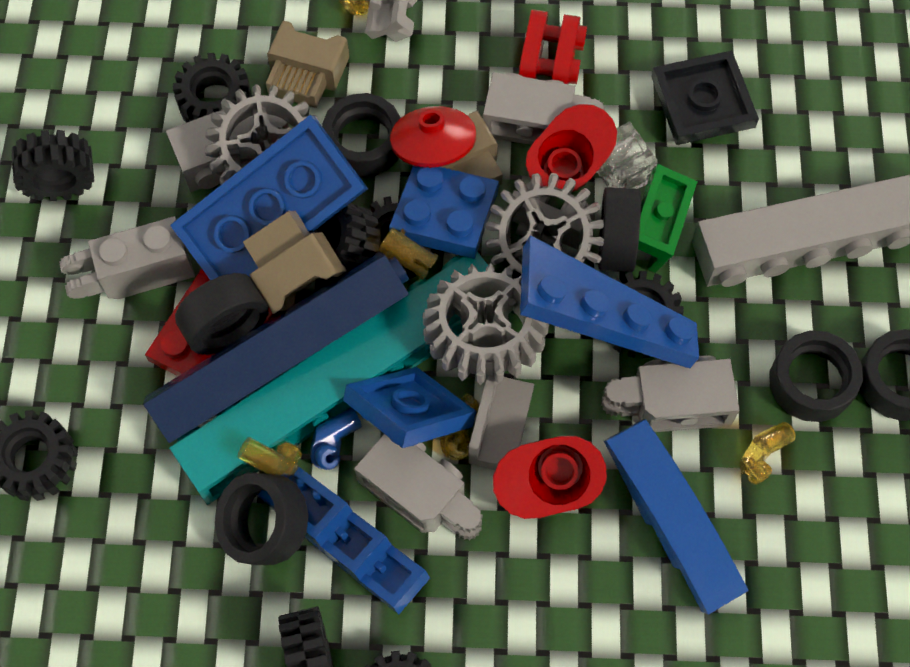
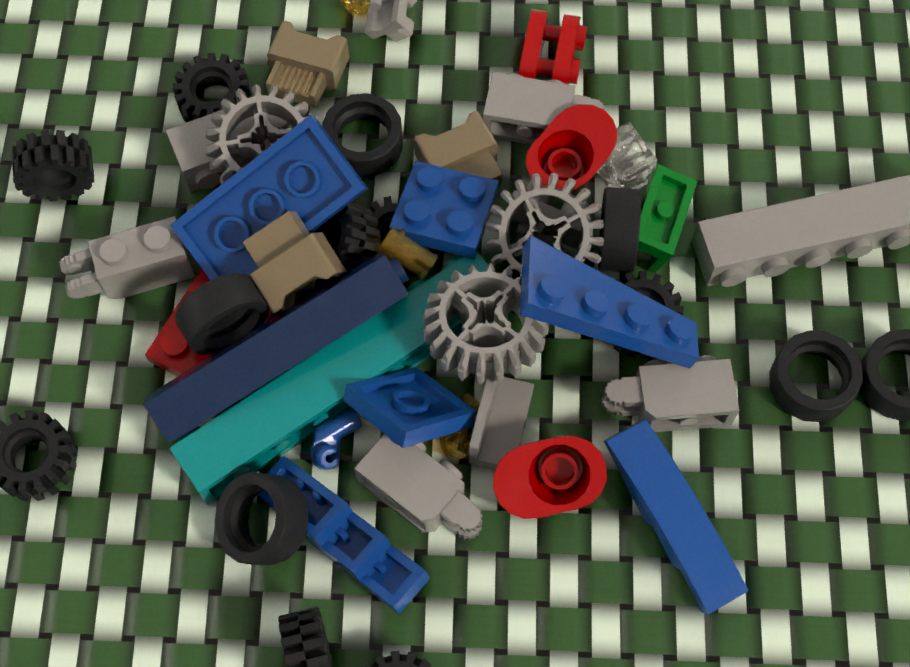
(273, 462): clear yellow arm -> none
(433, 136): red dish -> none
(704, 97): black plate -> none
(762, 445): clear yellow arm -> none

